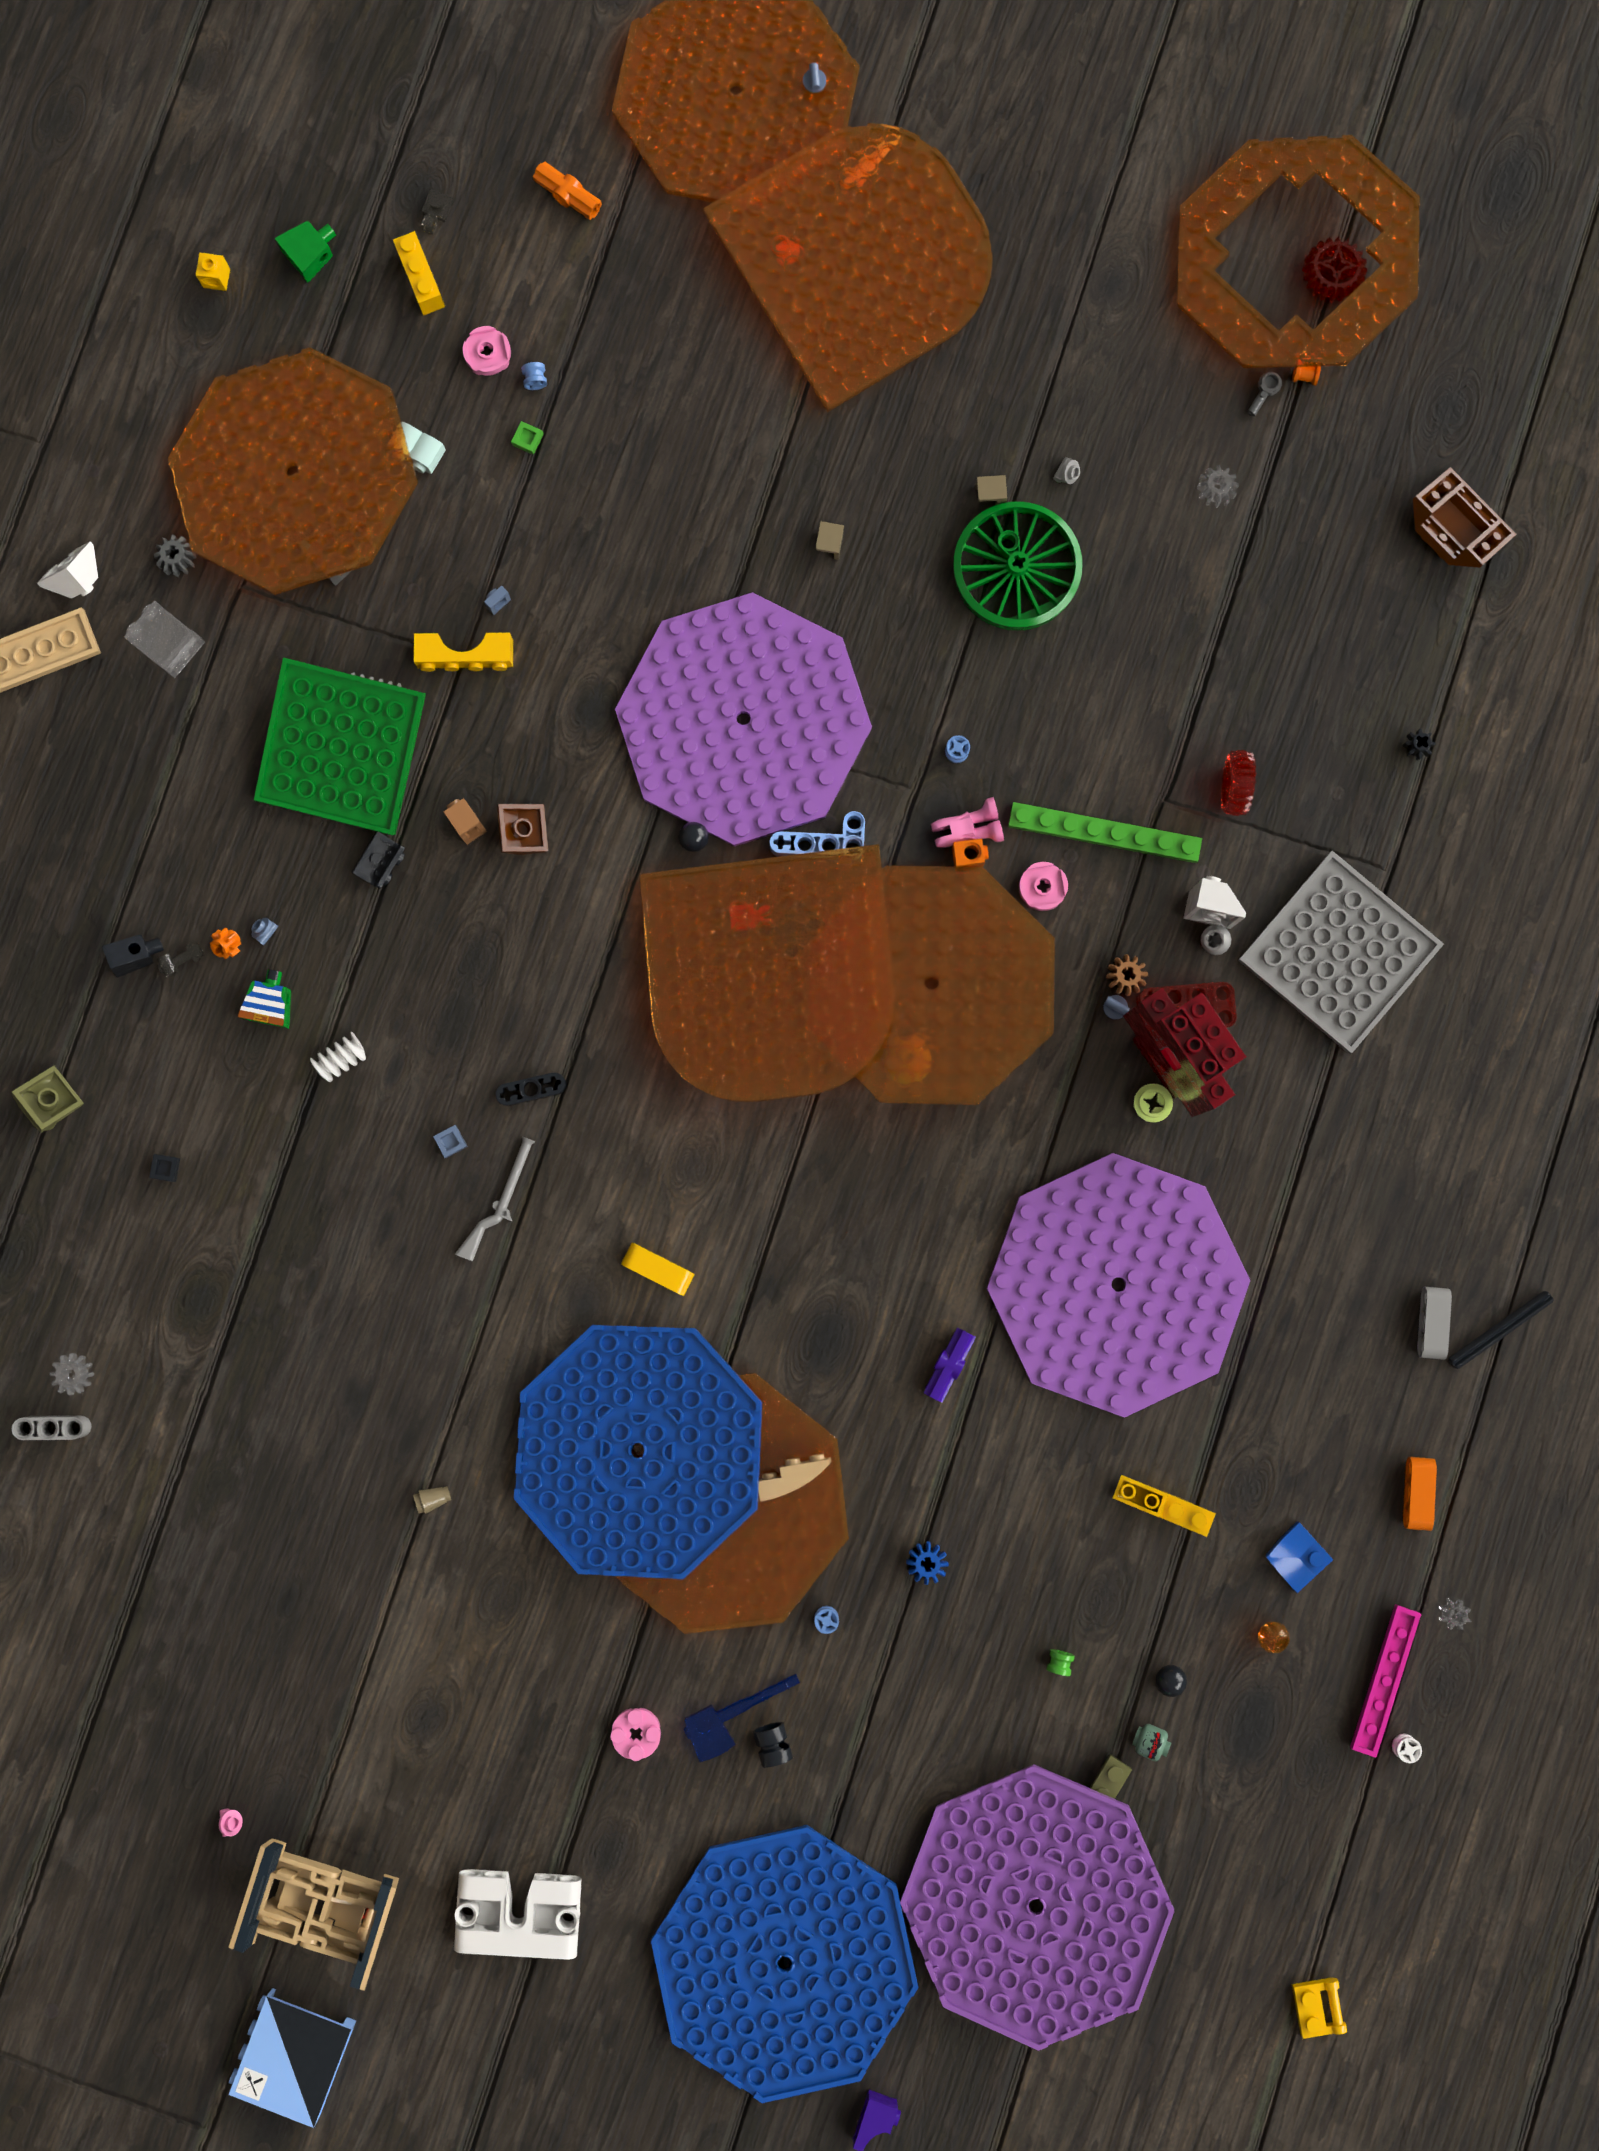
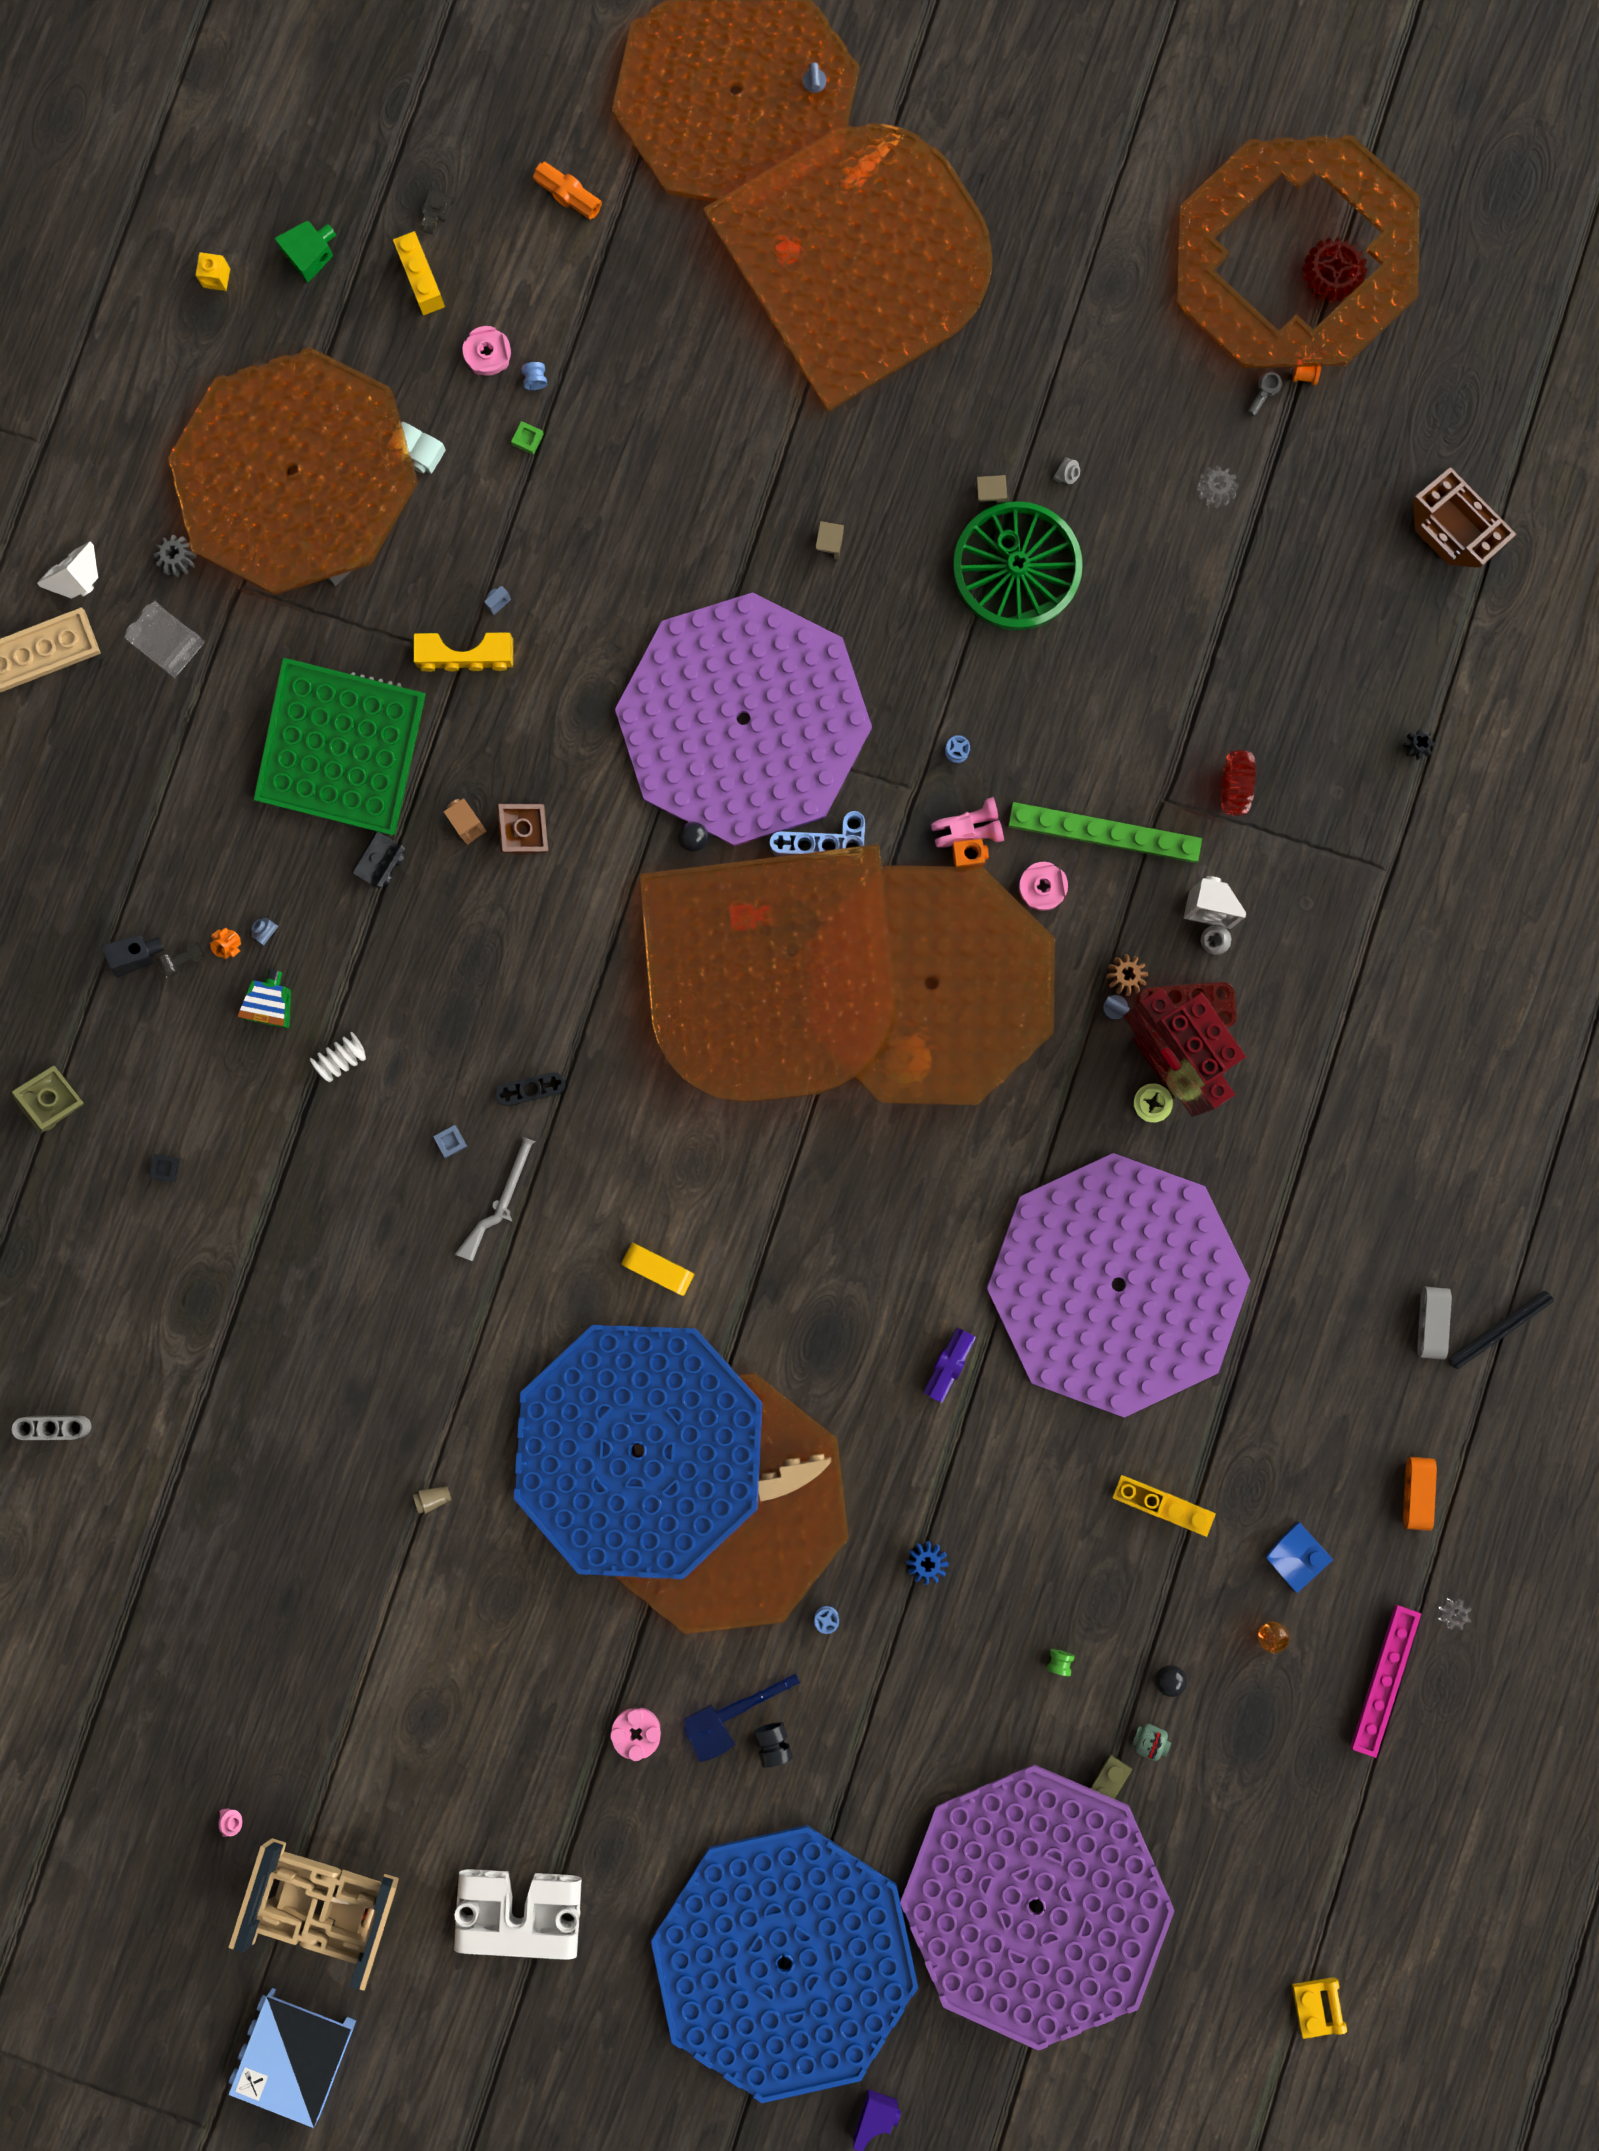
(62, 1372): clear gear -> none
(1340, 952): light grey plate -> none
(1410, 1753): white wheel -> none

